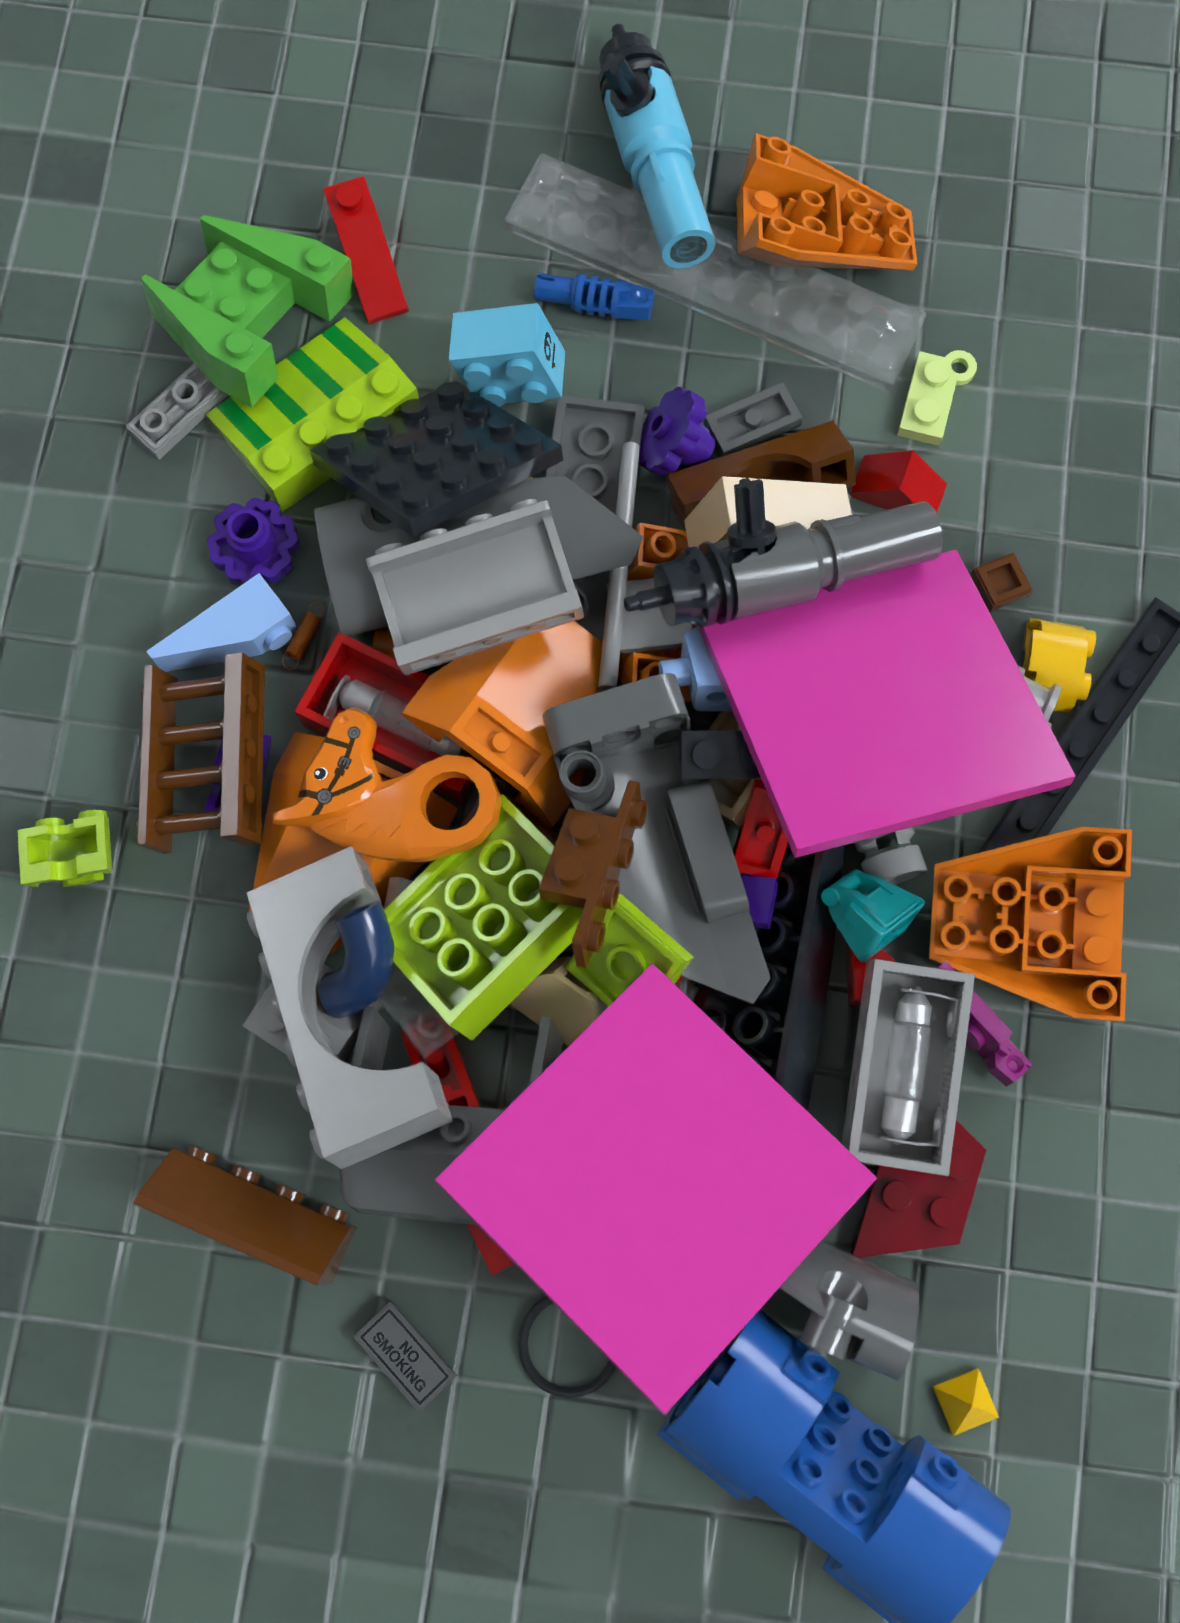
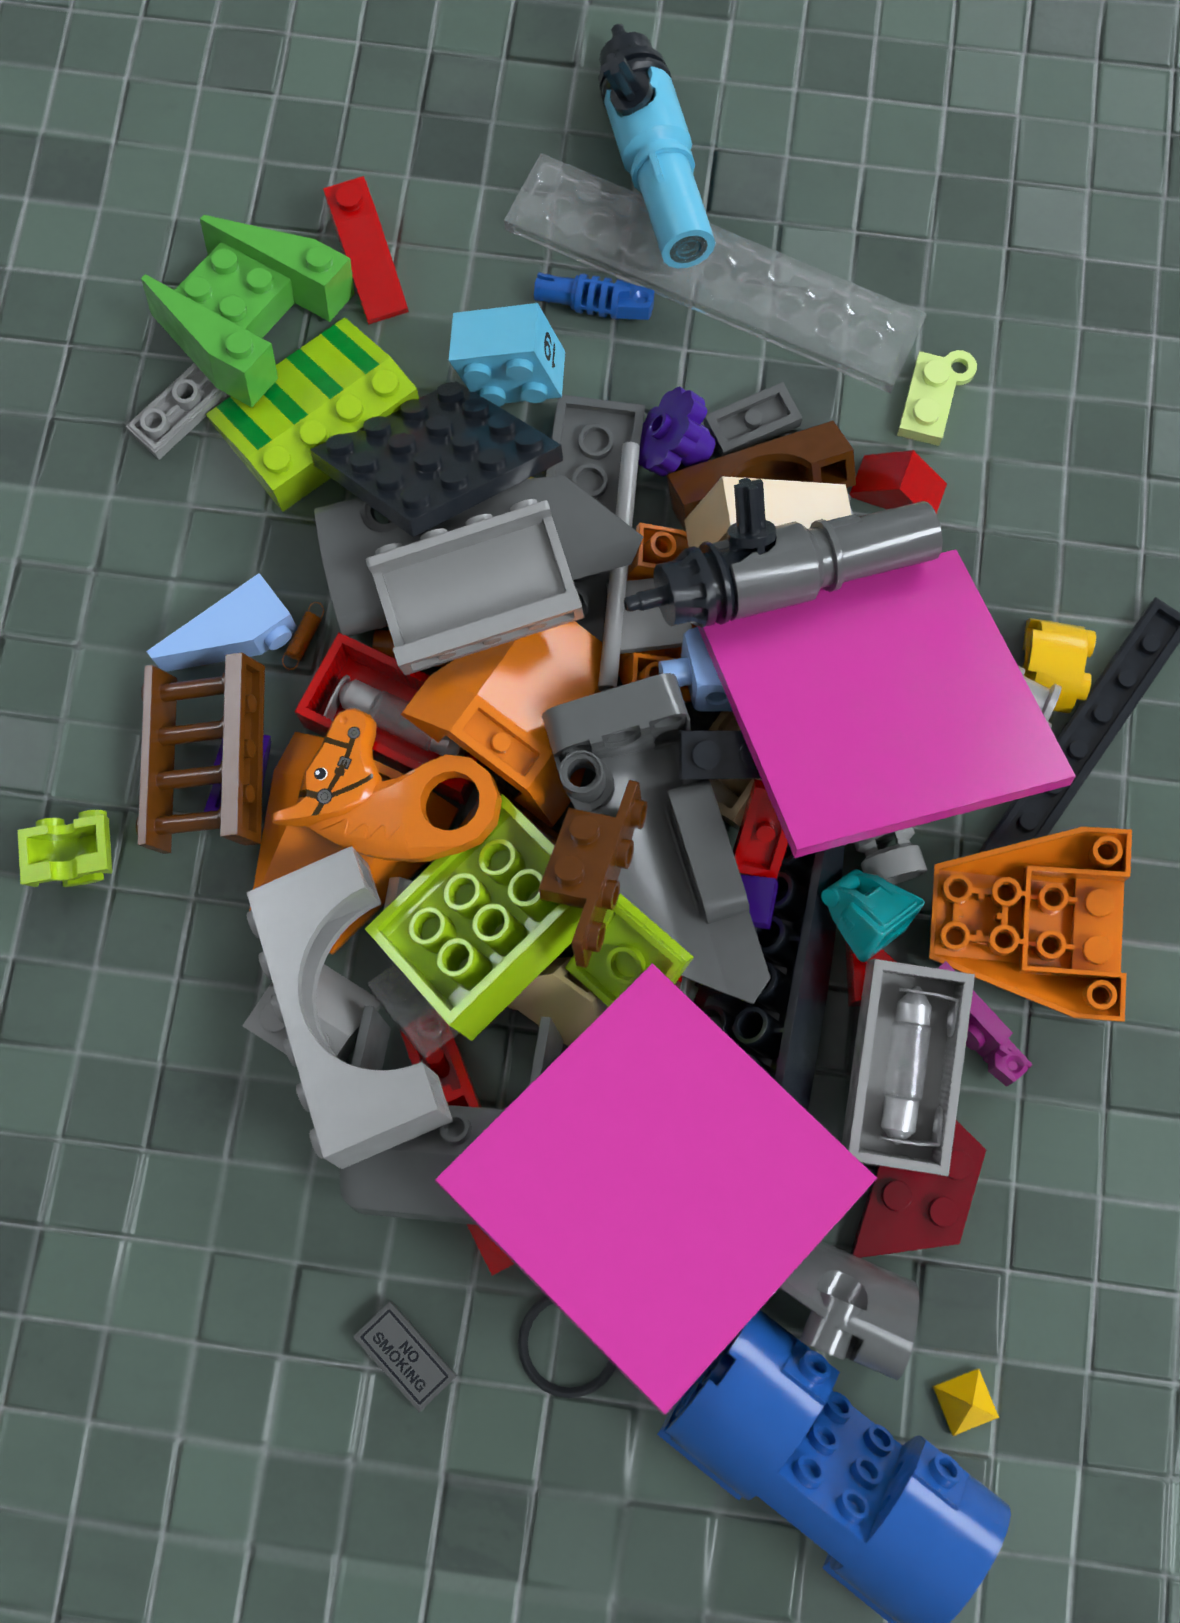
(248, 1215): reddish brown slope -> none
(253, 542): dark purple plant -> none
(366, 963): dark blue cylinder -> none
(815, 216): orange wedge -> none
(1001, 582): reddish brown tile -> none

